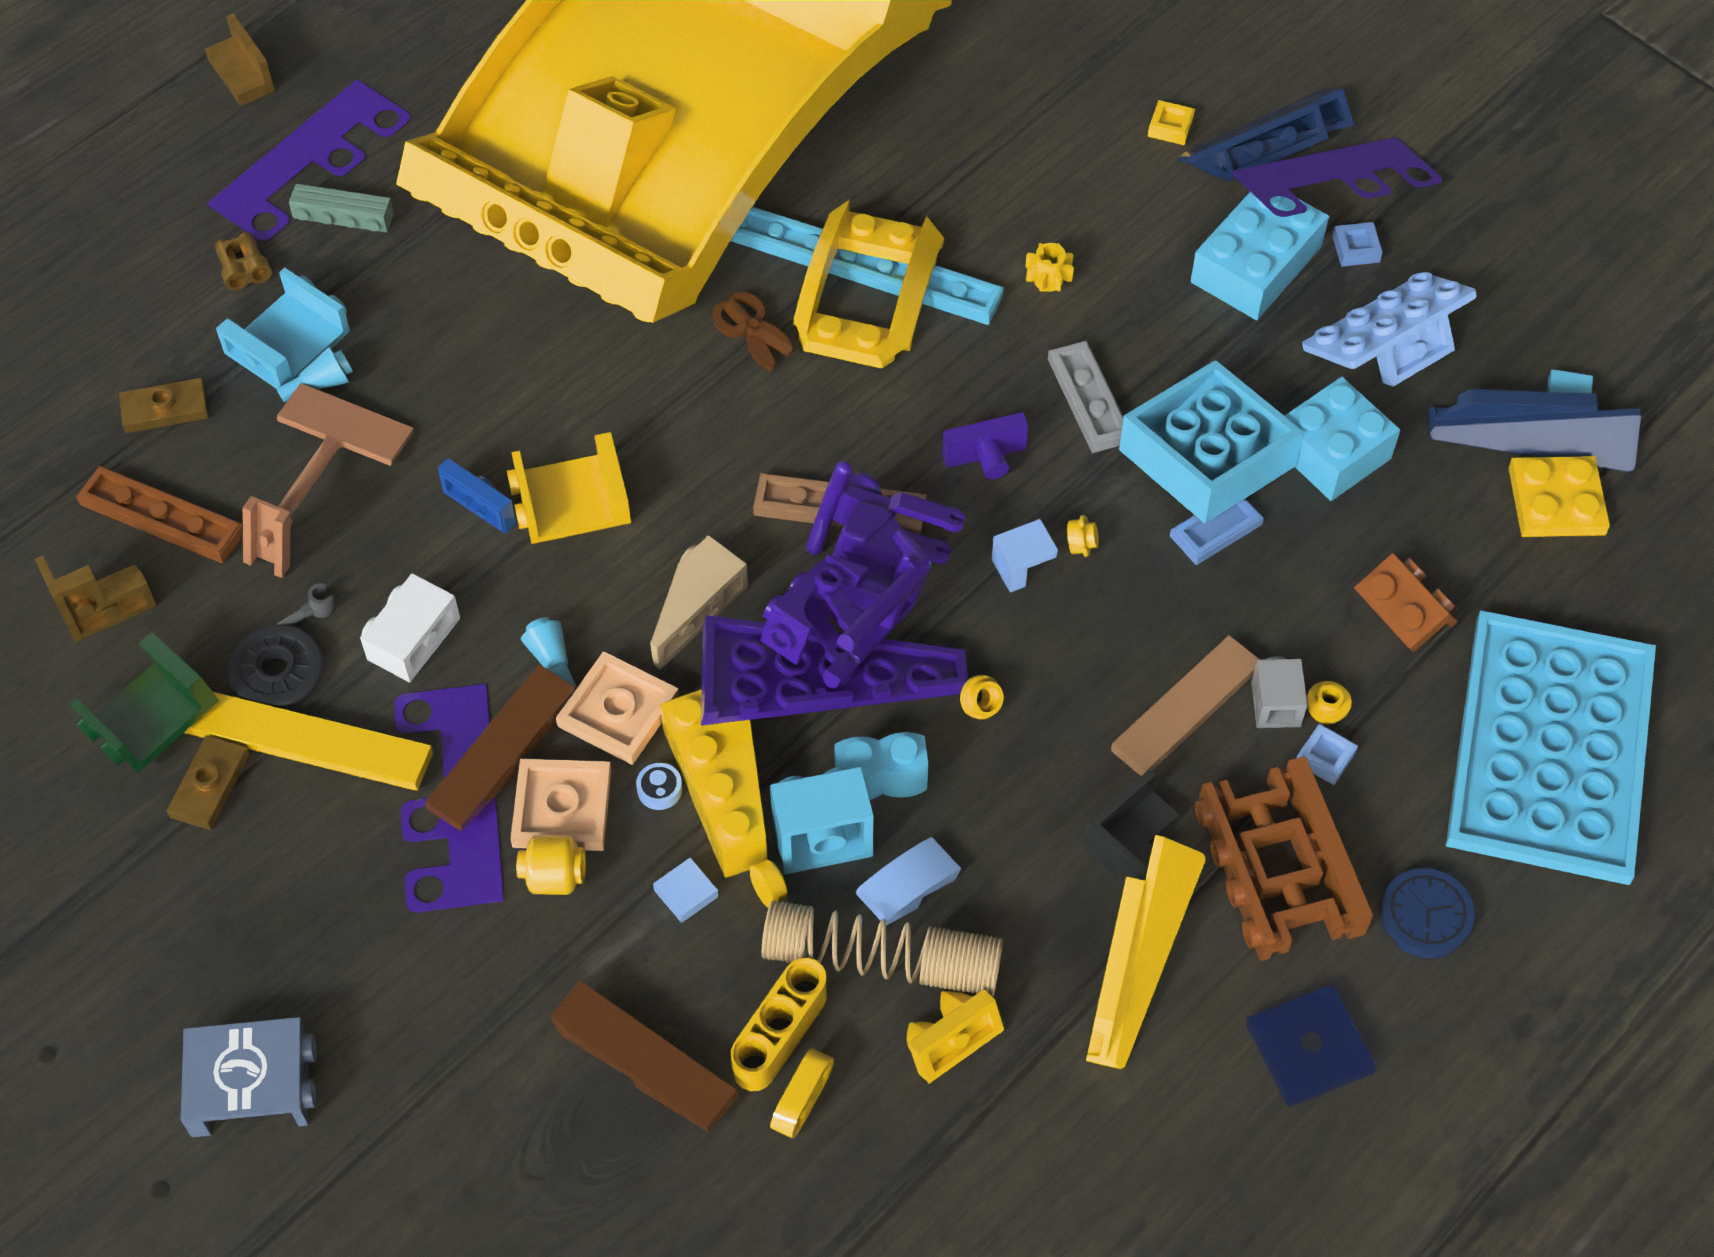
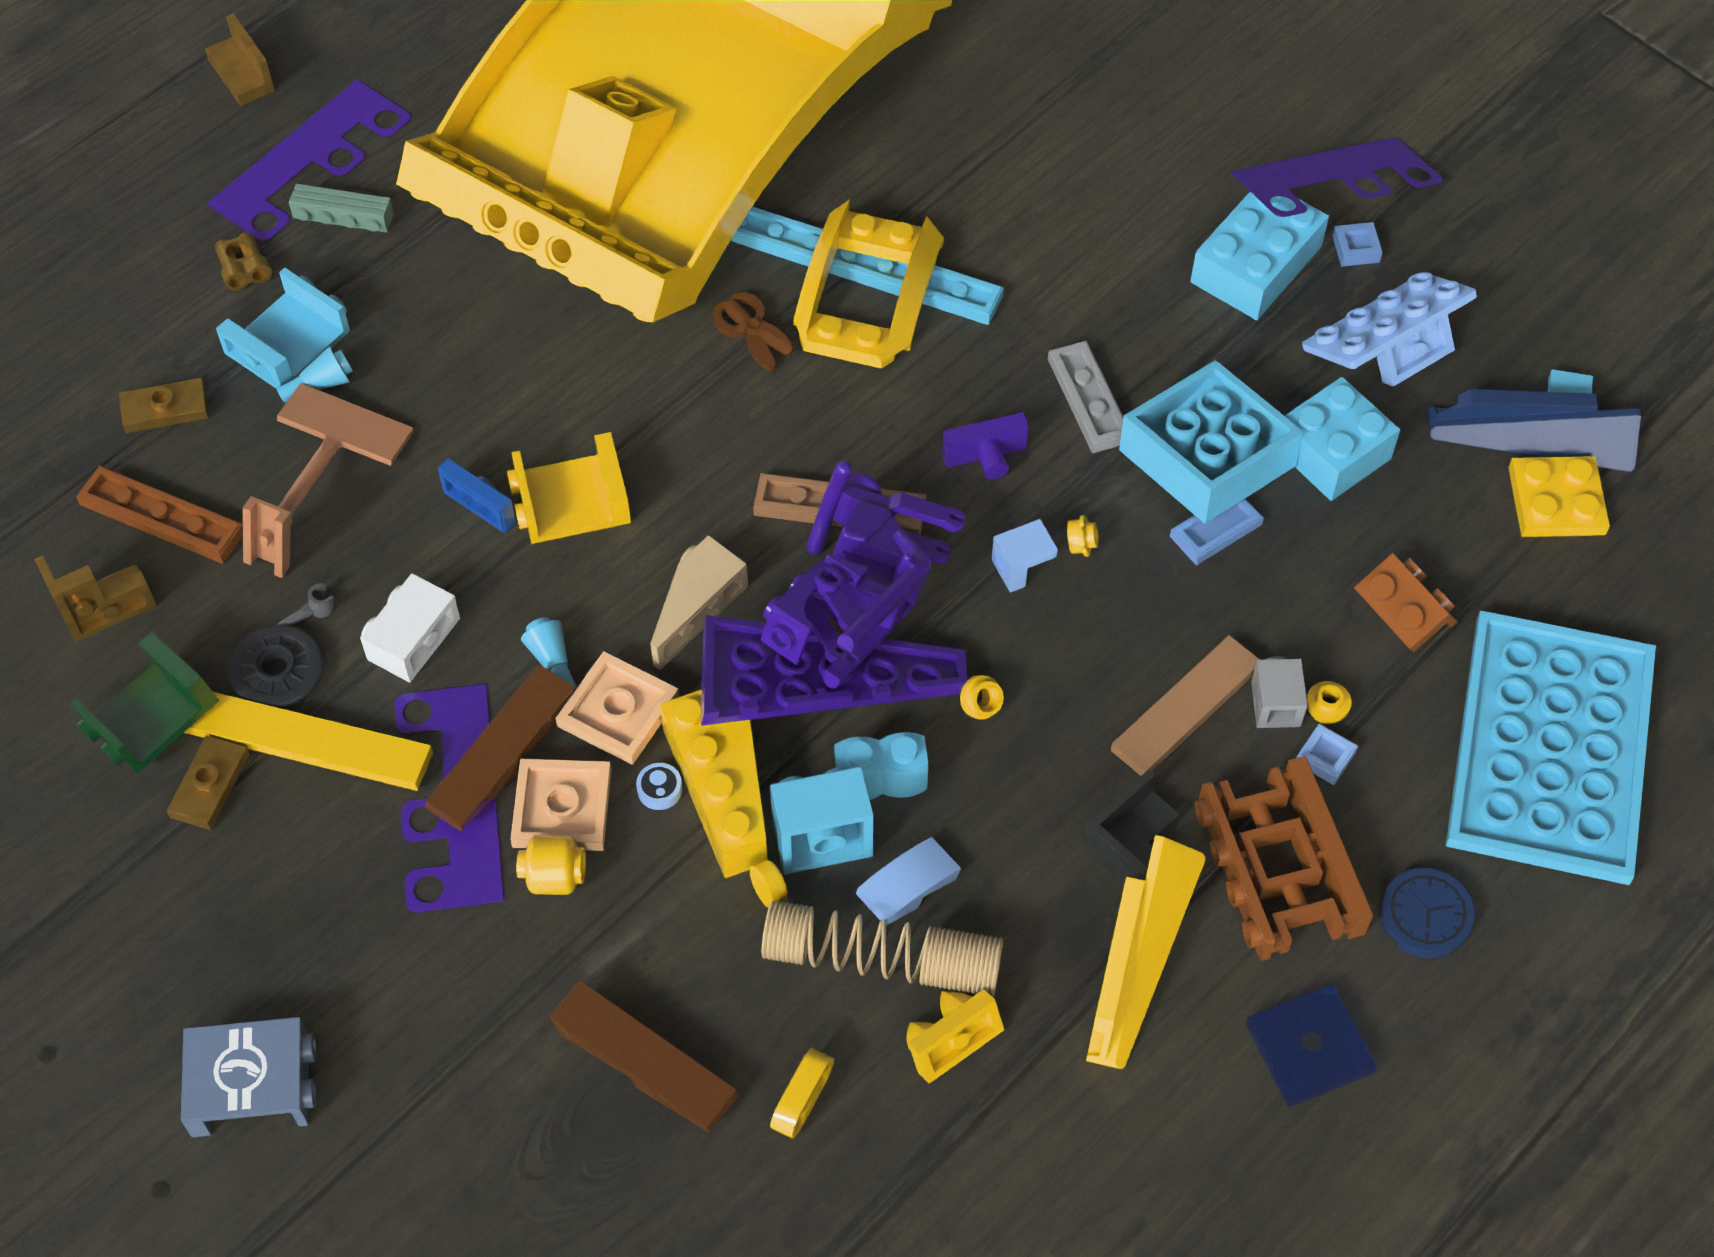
(685, 890): light blue tile -> none
(777, 1045): yellow beam -> none
(1049, 267): yellow gear -> none
(1171, 122): yellow tile -> none
(1273, 135): dark blue wedge -> none

